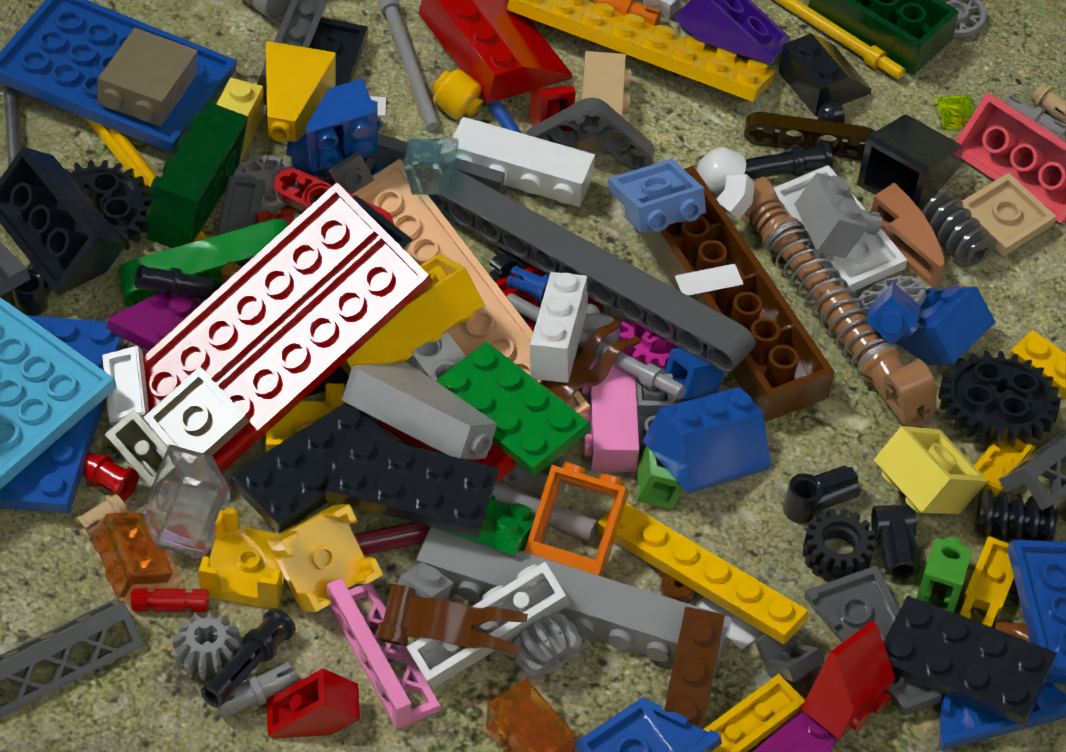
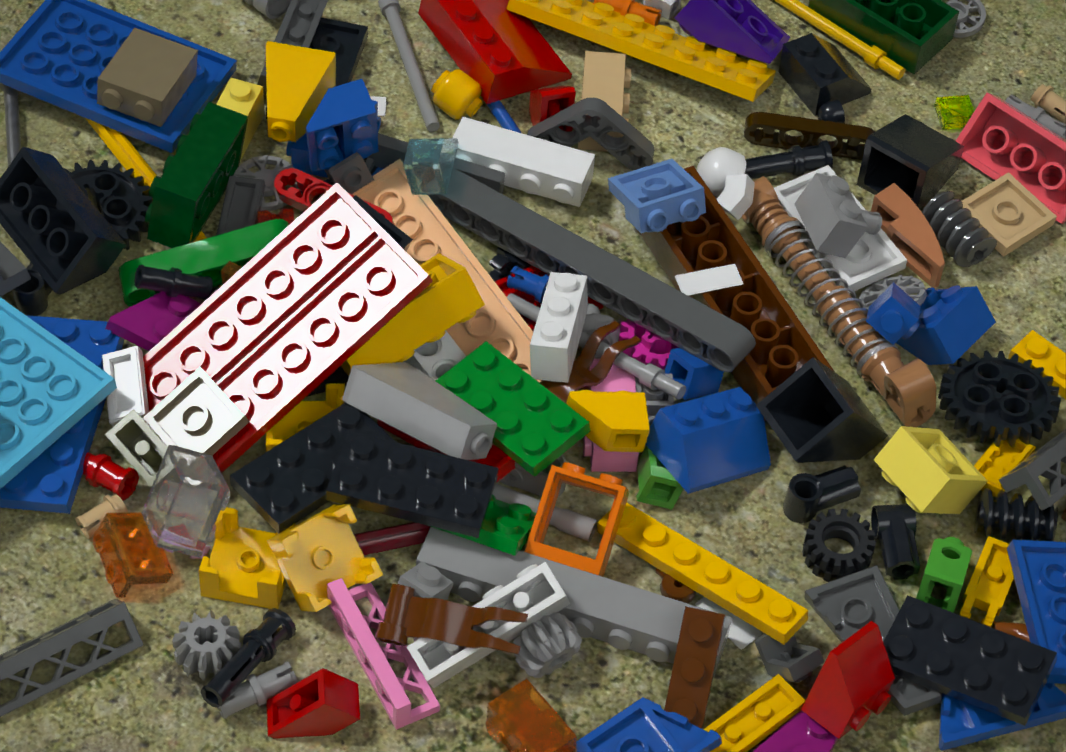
(169, 600): red axle -> none
(615, 418): none -> yellow slope
(821, 416): none -> black slope

